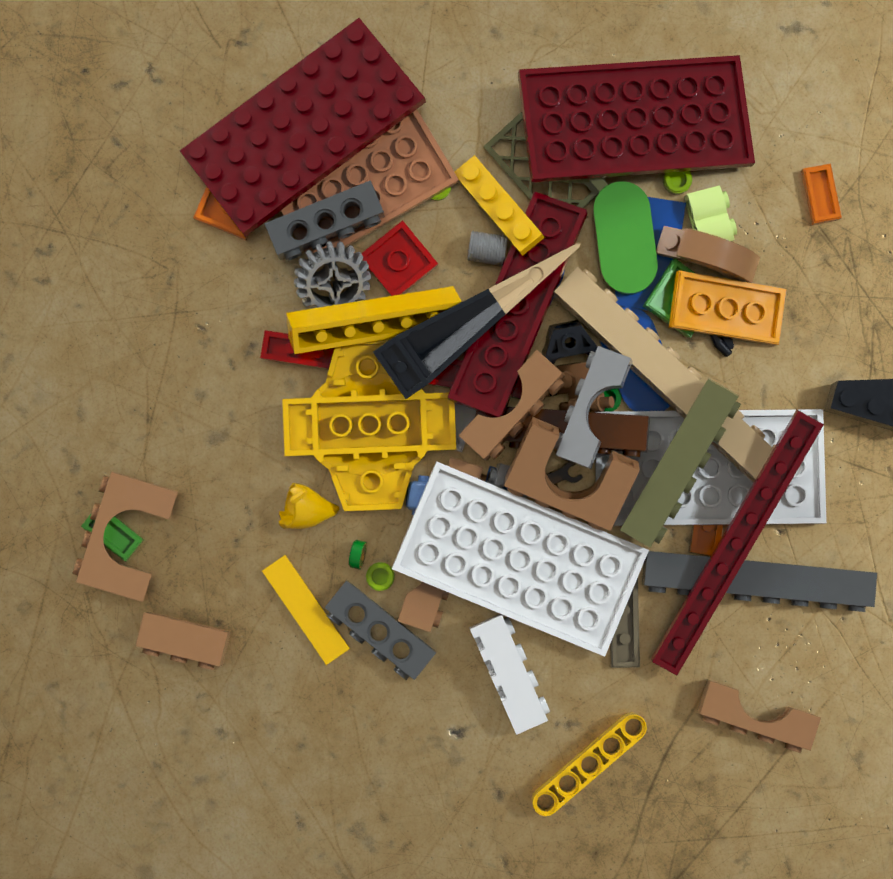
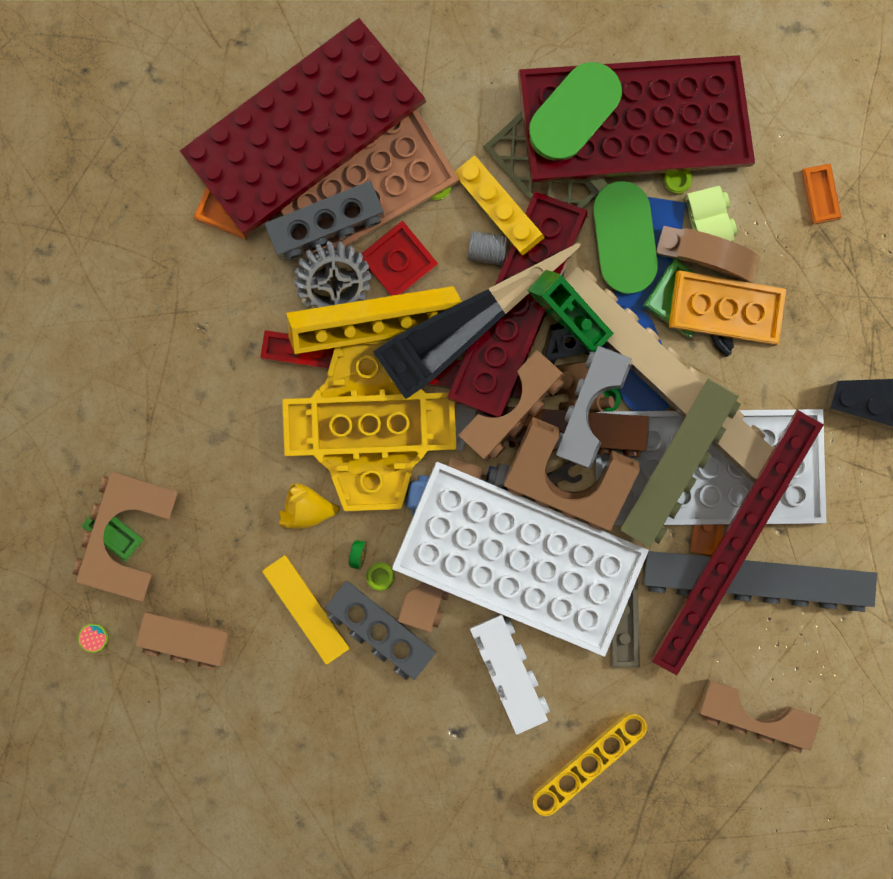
(93, 638): none -> tile
(570, 310): none -> green slope
(575, 111): none -> bright green tile

